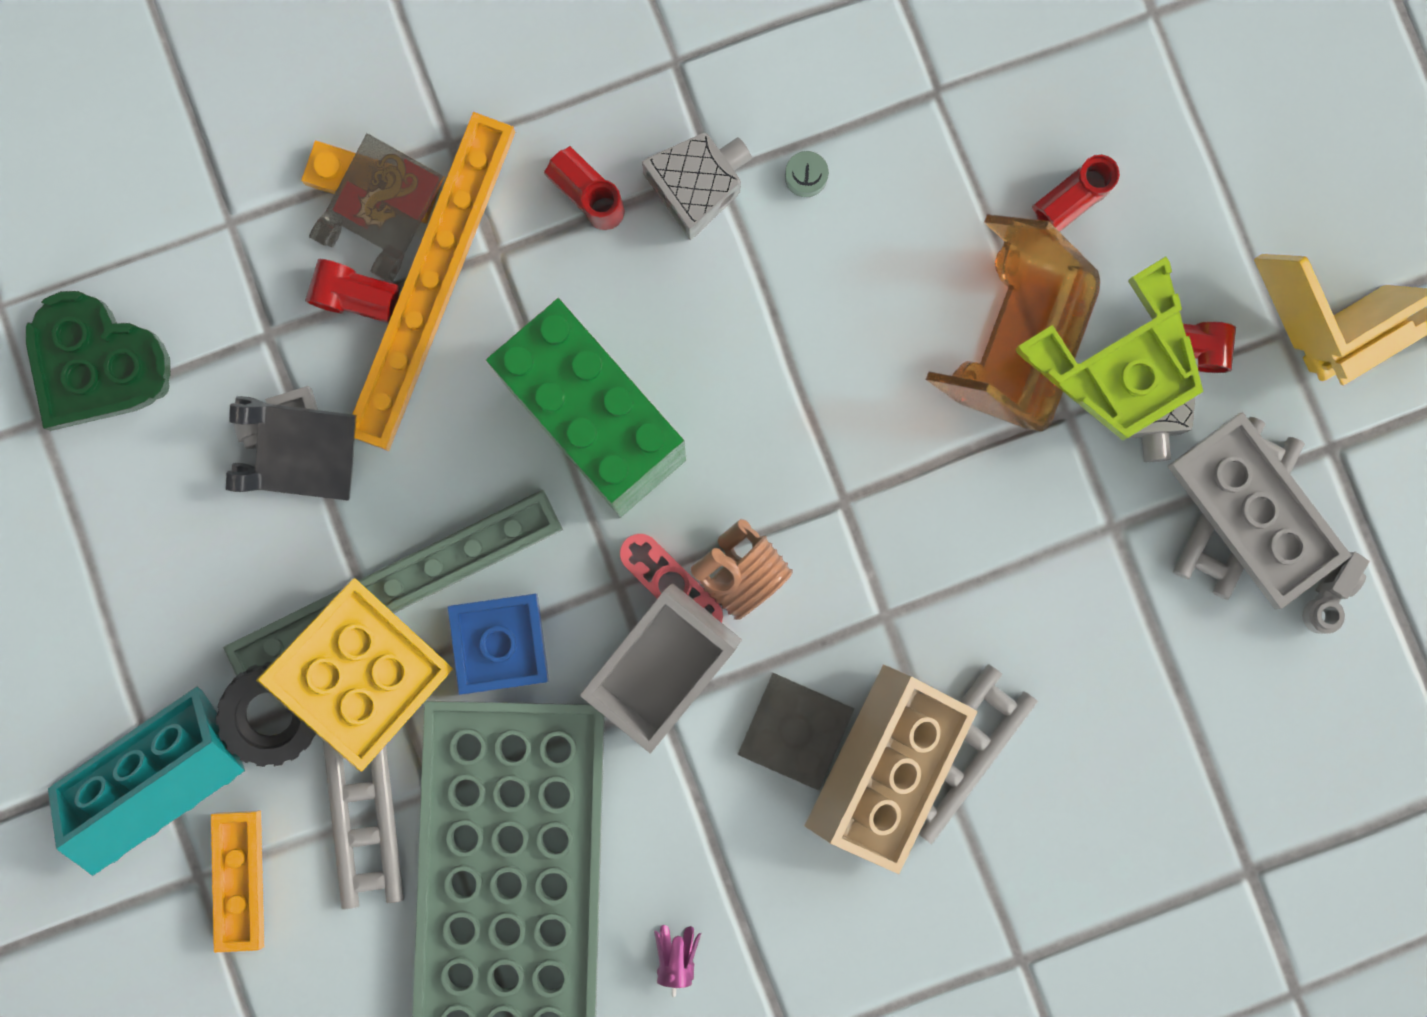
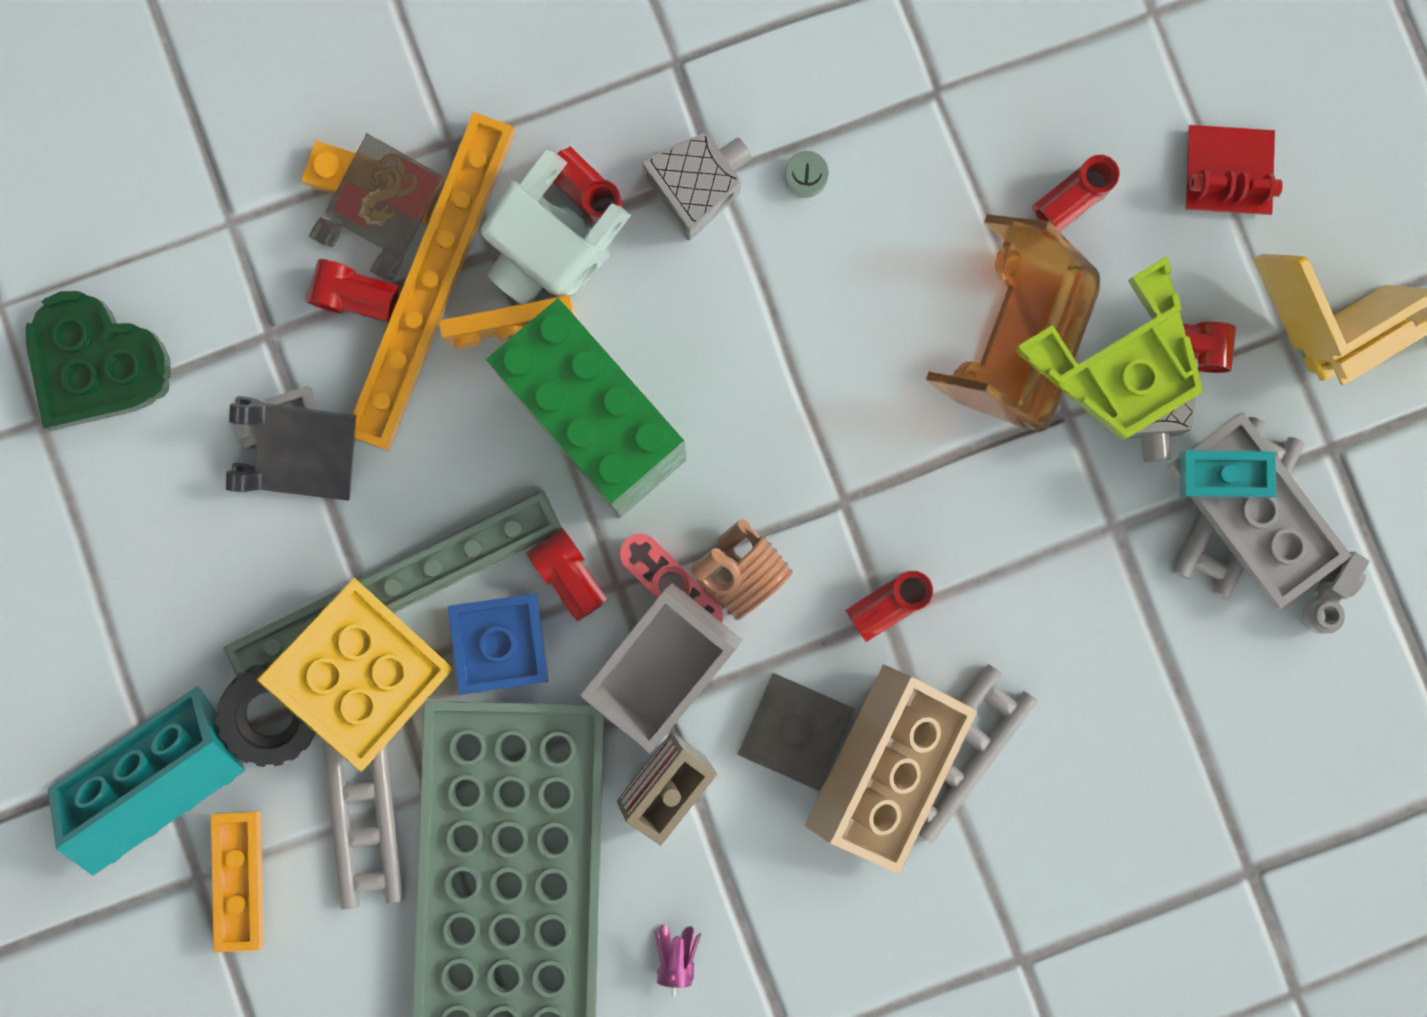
(503, 322): none -> light orange plate
(545, 242): none -> light aqua piece
(563, 567): none -> red piece
(666, 788): none -> dark tan brick
(886, 607): none -> red piece
(1227, 474): none -> teal plate
(1231, 170): none -> red hinge

